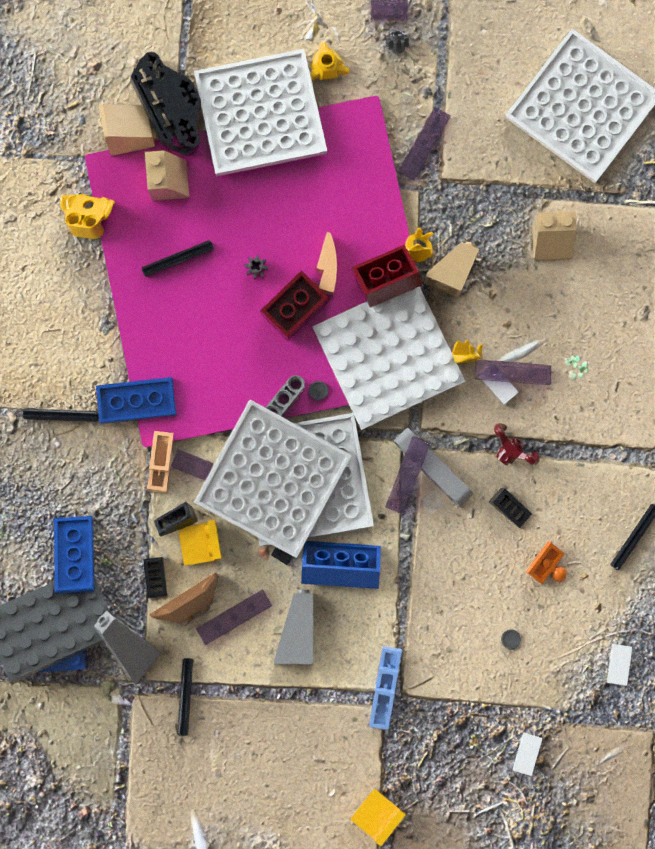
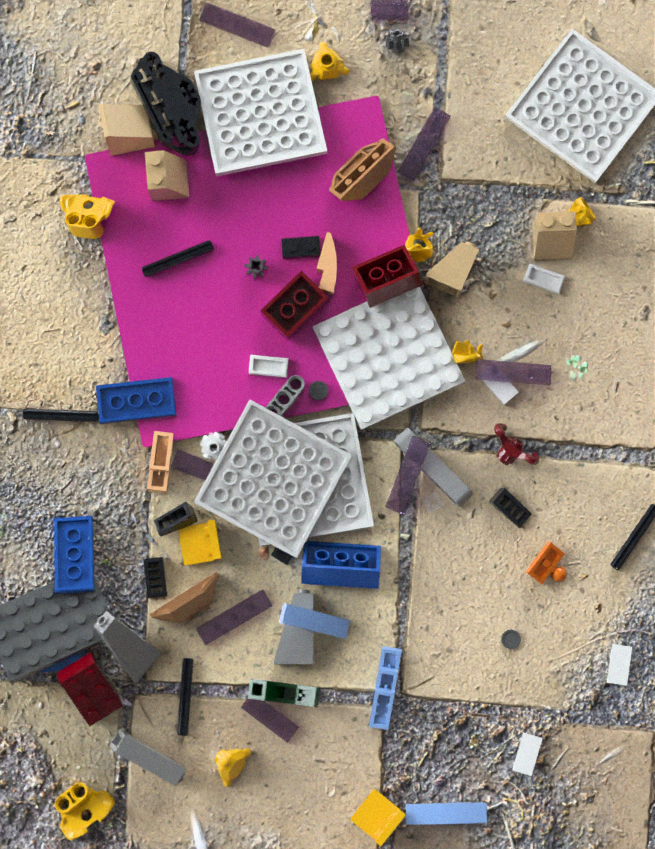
(89, 689): none -> dark red brick
(99, 803): none -> yellow piece
(147, 757): none -> light grey slope
(216, 438): none -> white brick
(231, 763): none -> yellow rock
(237, 25): none -> clear purple tile
(268, 366): none -> white tile
(270, 718): none -> clear purple tile
(283, 692): none -> dark green arch
(300, 247): none -> black plate
(314, 621): none -> light blue slope
(363, 171): none -> medium nougat wedge
(446, 813): none -> light blue slope
(543, 278): none -> white tile
(584, 214): none -> yellow piece

